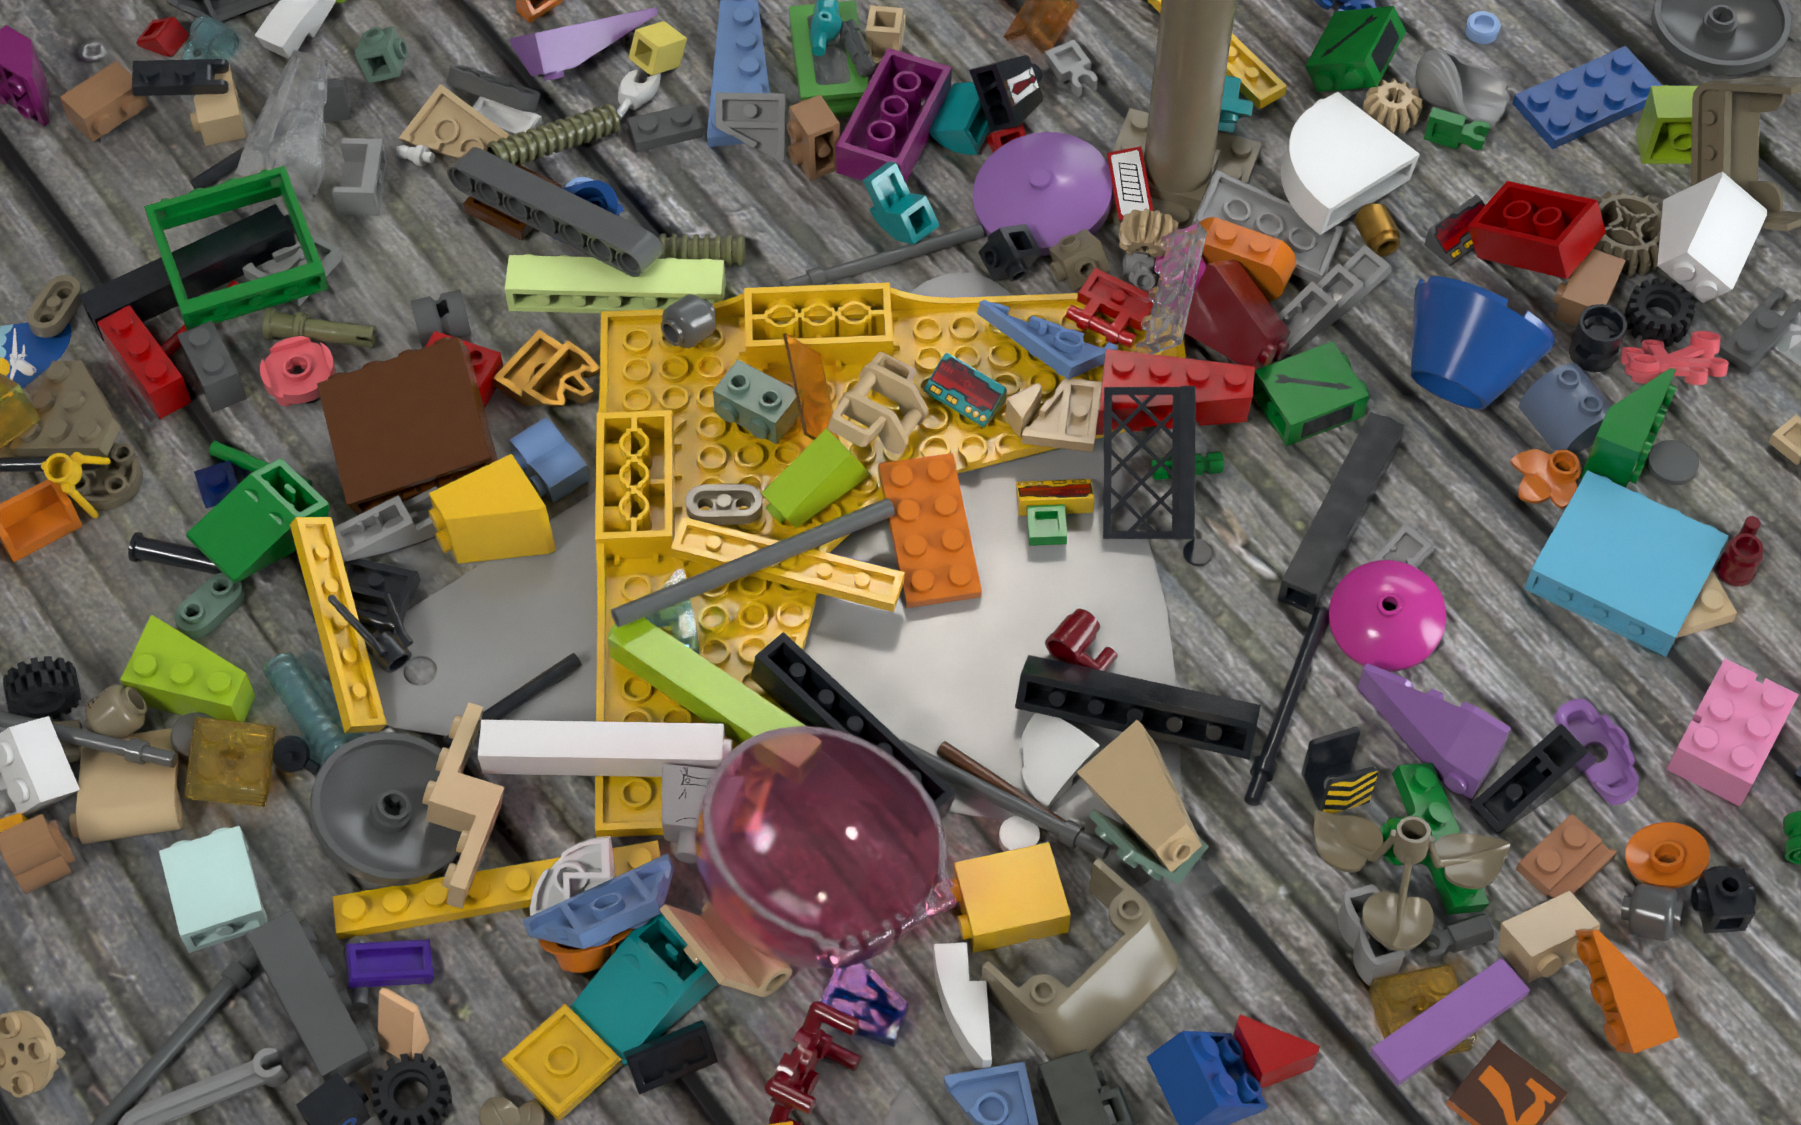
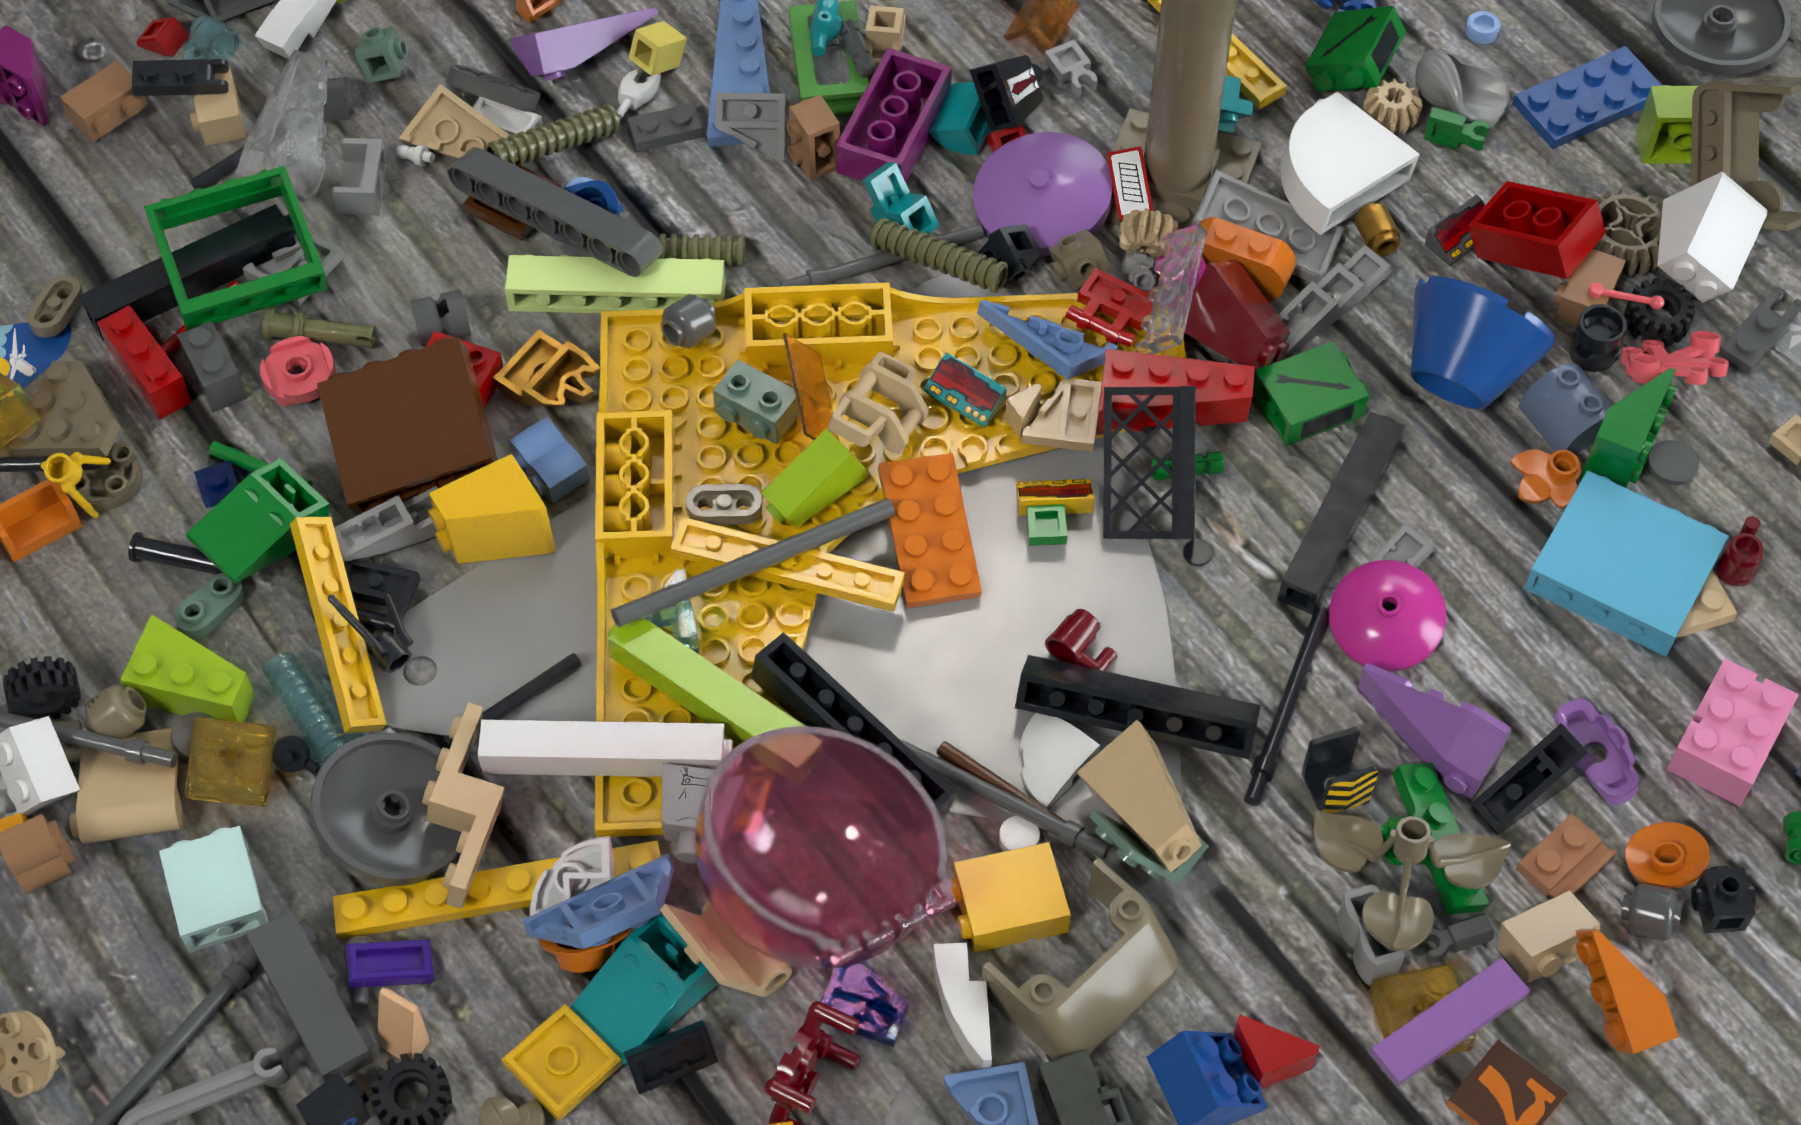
(939, 255): none -> olive piece
(1597, 290): none -> coral hinge

